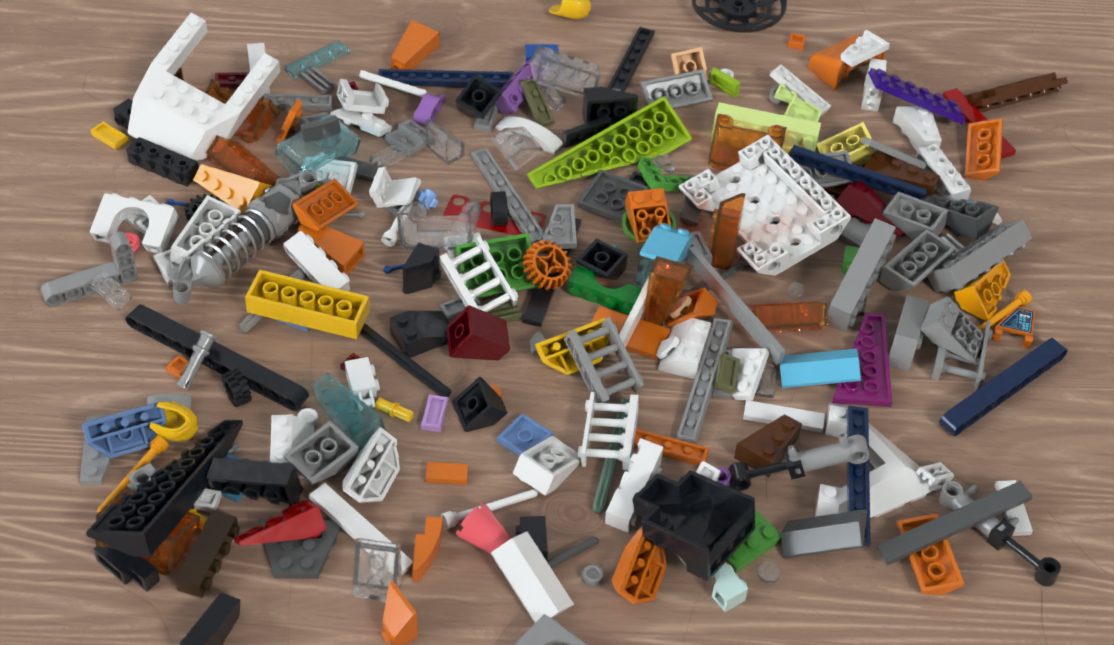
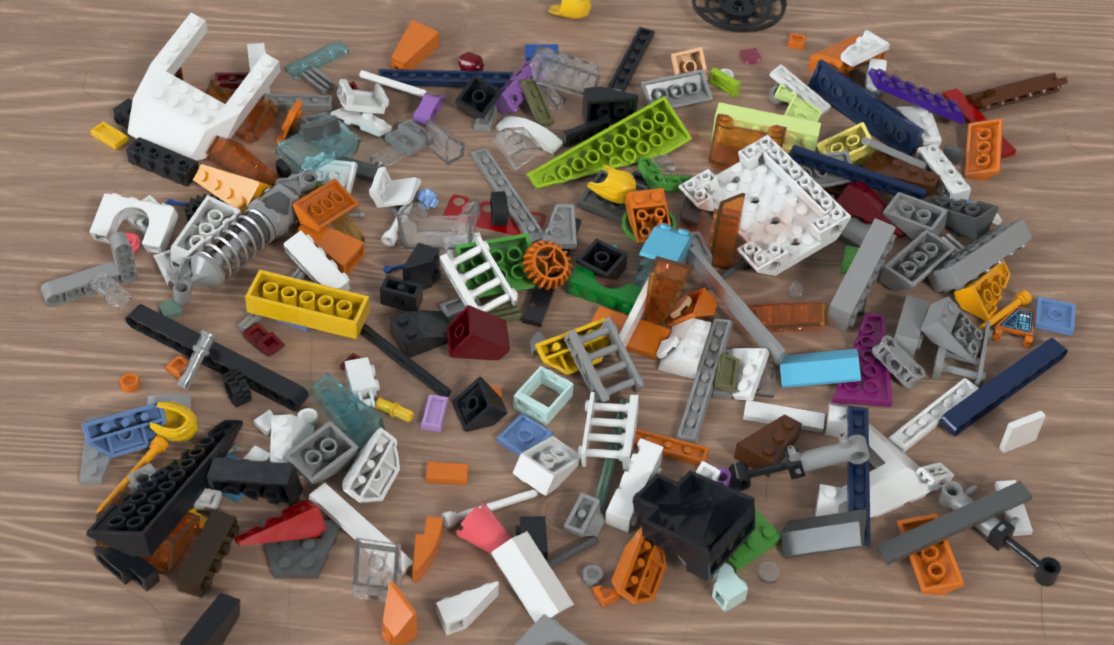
(129, 382): none -> orange tile
(170, 309): none -> sand green tile
(258, 454): none -> white tile
(262, 340): none -> dark red slope
(263, 422): none -> white tile
(282, 169): none -> black tile
(360, 236): none -> clear yellow tile
(401, 294): none -> black brick
(461, 610): none -> white slope
(470, 62): none -> dark red head
(525, 404): none -> light aqua window
(585, 517): none -> light grey slope
(605, 596): none -> orange tile
(615, 185): none -> yellow hair
(750, 56): none -> clear pink tile
(862, 106): none -> dark blue plate
(898, 362): none -> light grey piece
(930, 416): none -> white tile
(952, 153): none -> dark grey tile
(1022, 431): none -> white tile
(1055, 316): none -> medium blue plate

